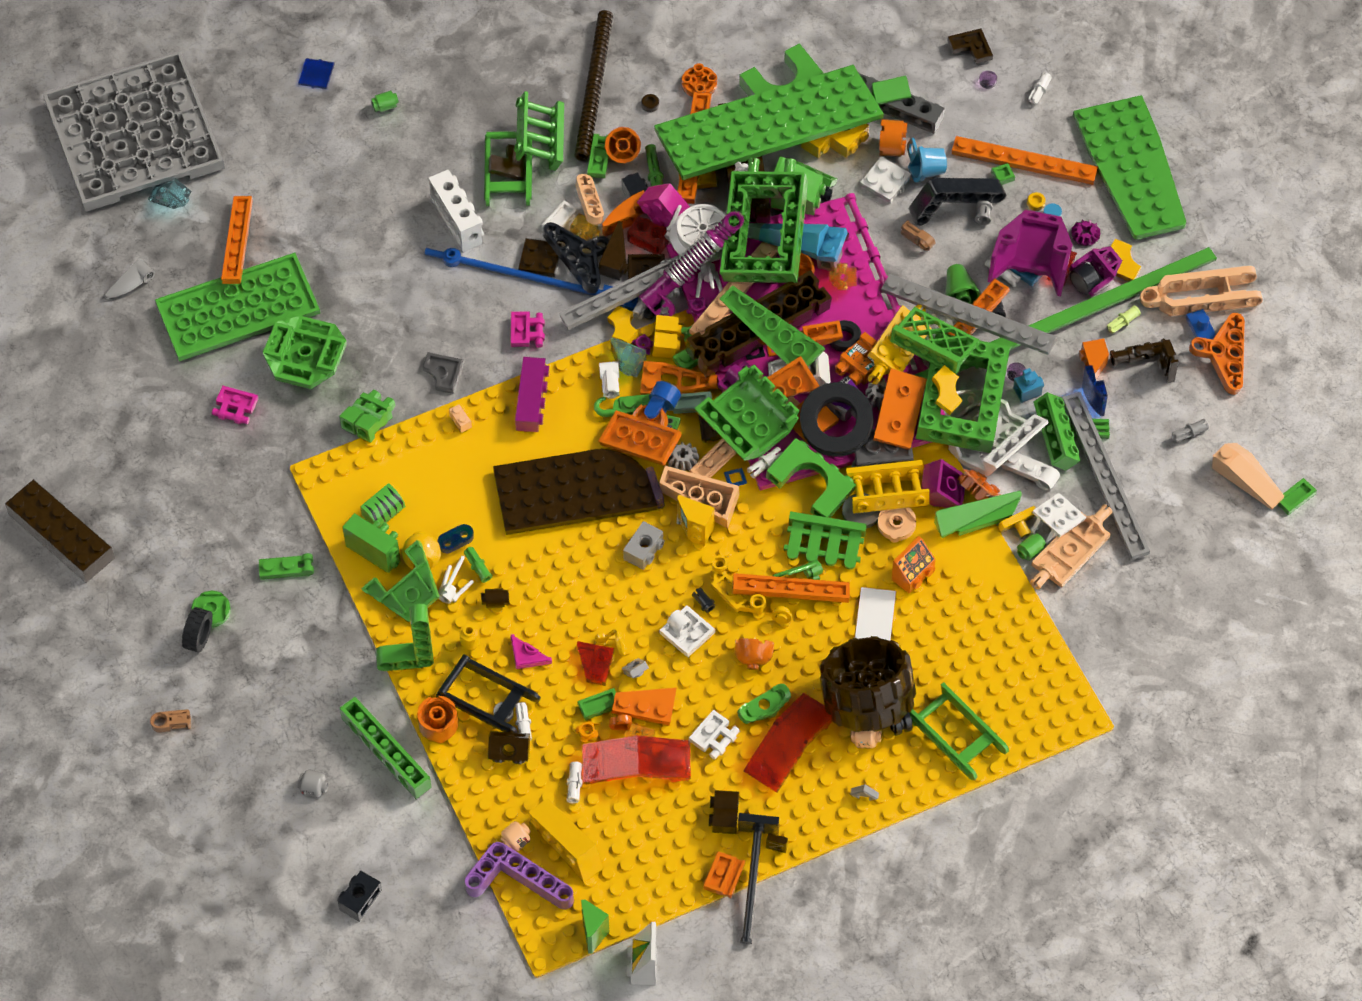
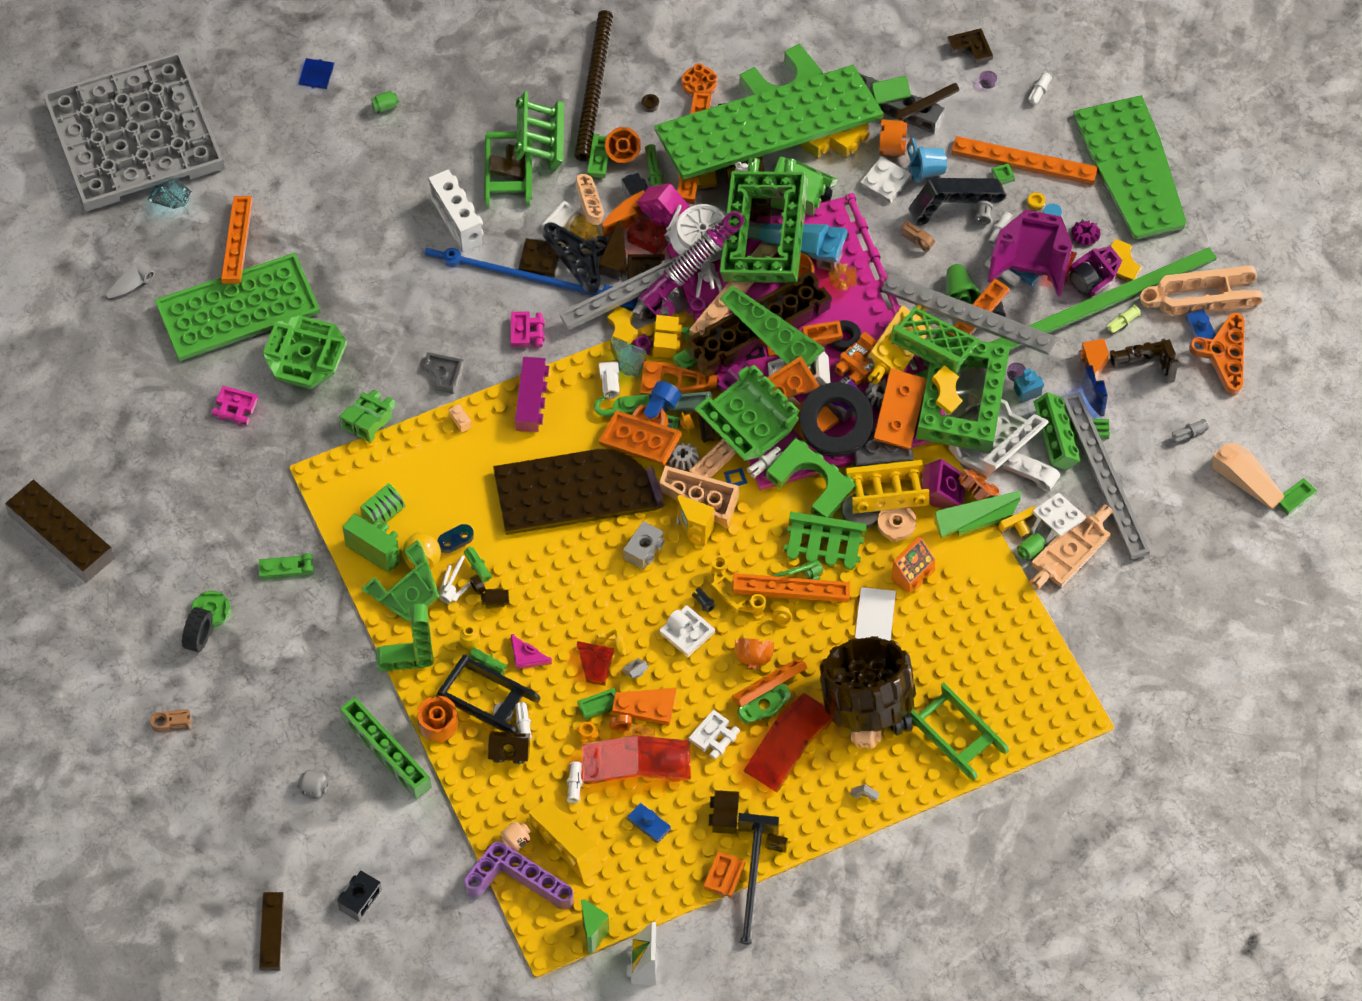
(271, 931): none -> dark brown plate
(477, 584): none -> dark brown tile
(487, 660): none -> bright green axle
(649, 823): none -> blue tile
(686, 422): none -> light orange plate
(769, 682): none -> orange tile
(927, 101): none -> dark brown axle
(1004, 220): none -> white pin

